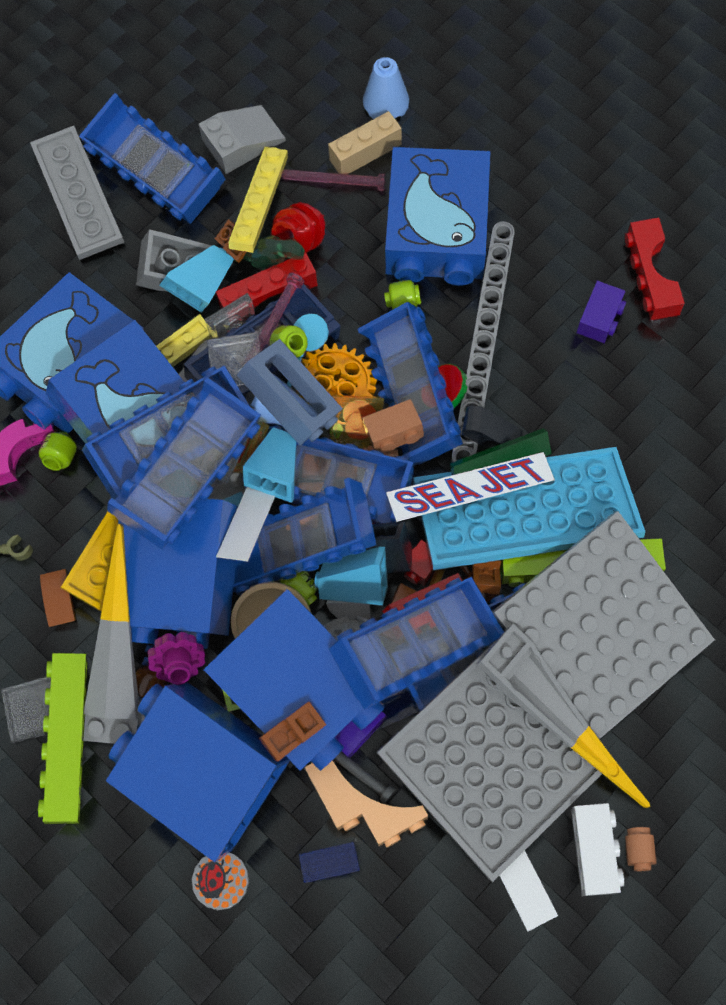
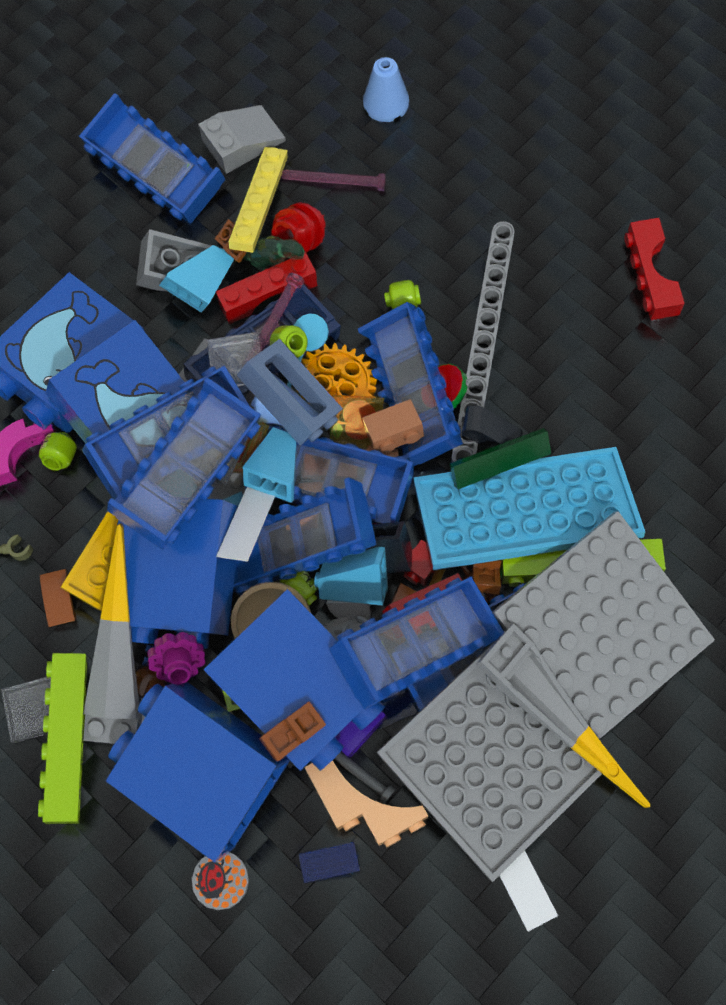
(77, 192): light grey plate -> none
(184, 341): light yellow plate -> none
(230, 317): clear tile -> none
(365, 143): tan brick -> none
(437, 214): blue brick -> none
(469, 486): sticker -> none
(597, 849): white brick -> none
(601, 311): dark purple brick -> none
(640, 848): nougat brick -> none

